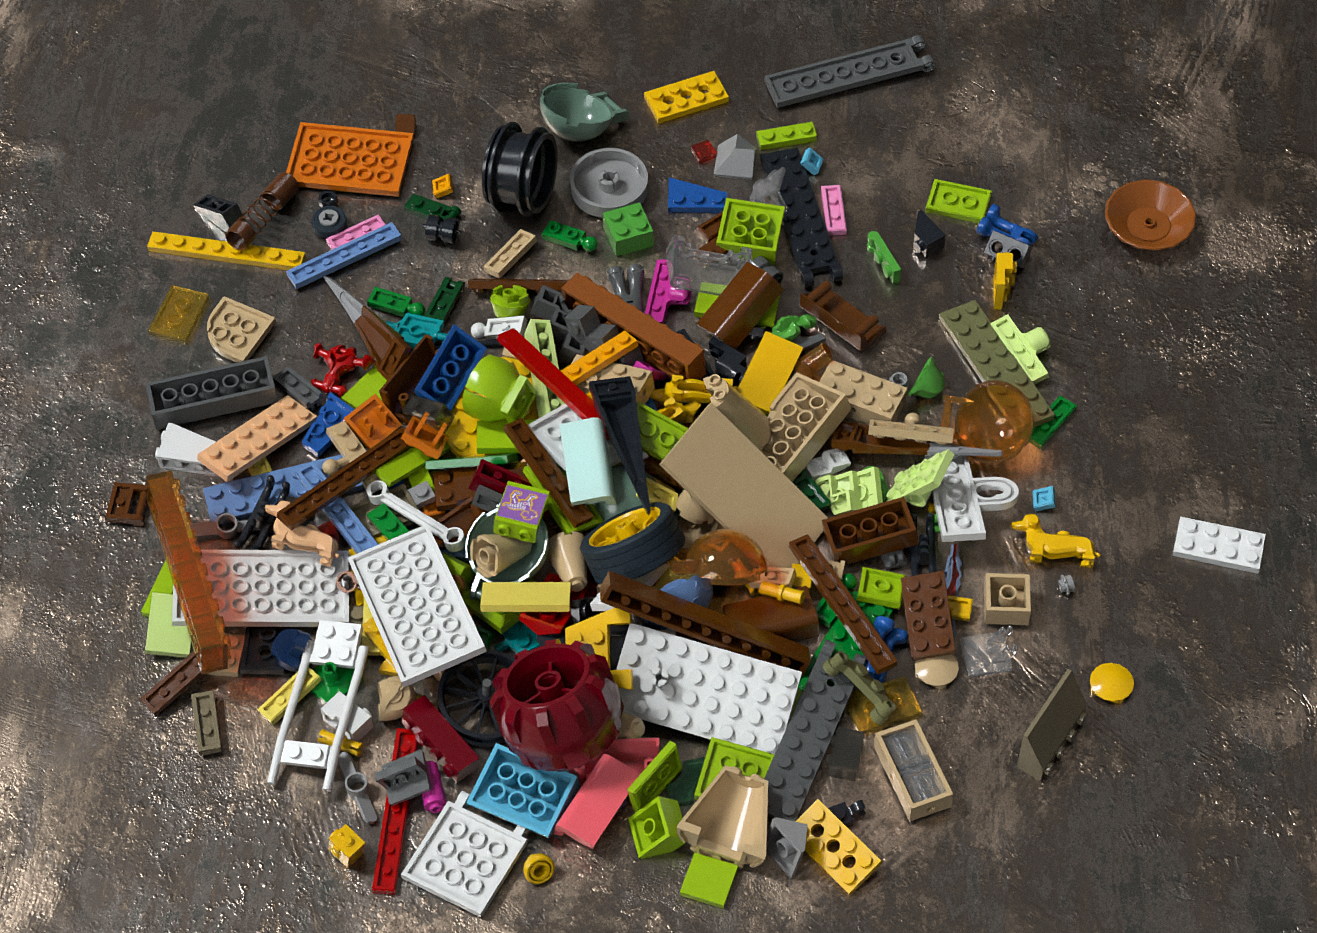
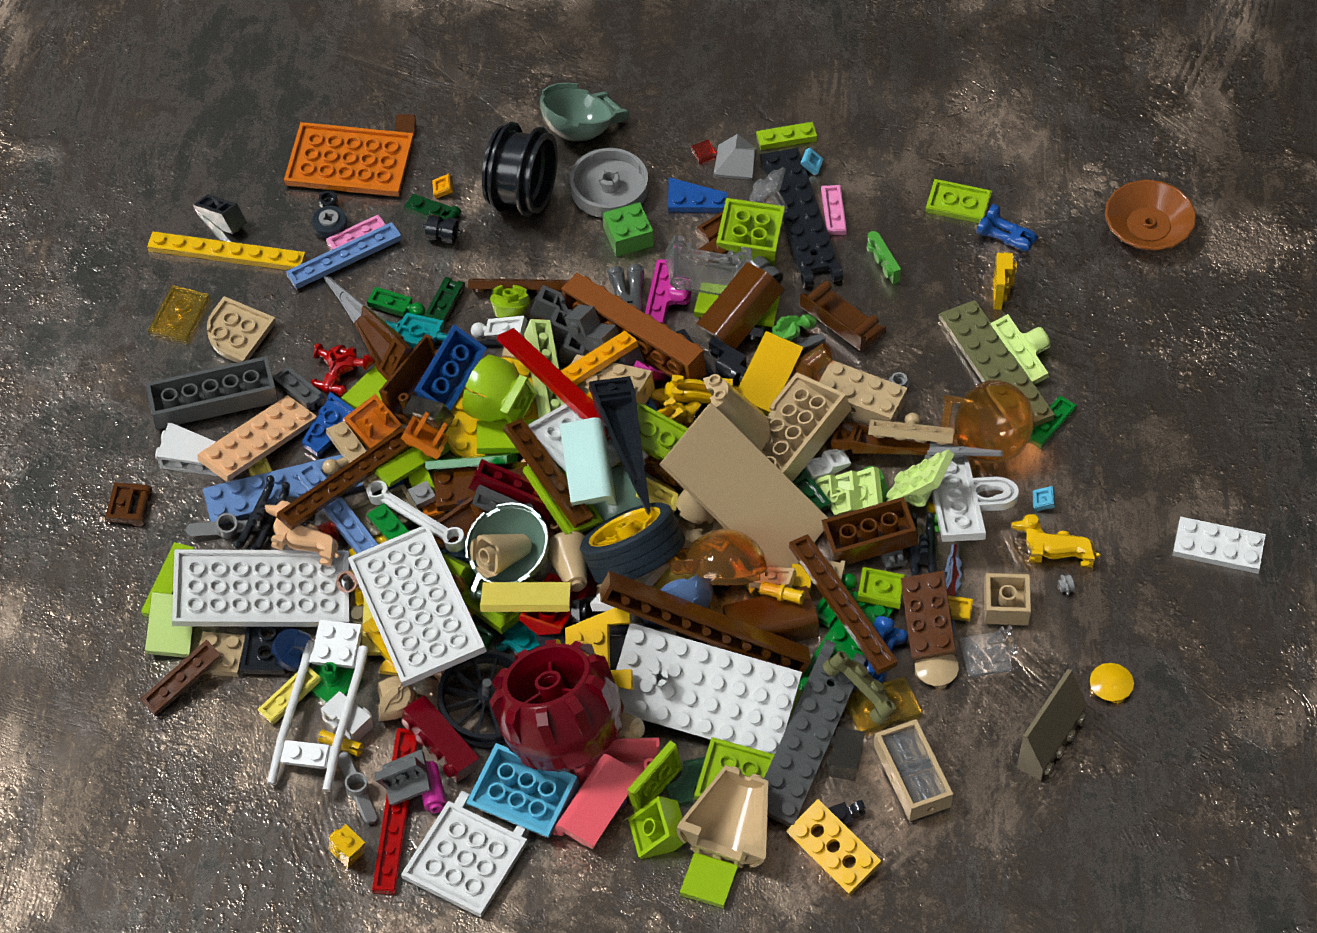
(188, 572): clear orange brick -> none
(206, 723): dark tan plate -> none
(275, 196): reddish brown piece -> none
(510, 253): tan plate -> none
(521, 511): panel -> none
(538, 868): yellow brick -> none
(569, 237): green plate -> none
(691, 87): yellow plate -> none
(786, 844): light grey slope -> none
(848, 71): dark grey hinge -> none
(927, 236): black slope -> none
(929, 382): bright green hat -> none
(1009, 245): brick -> none

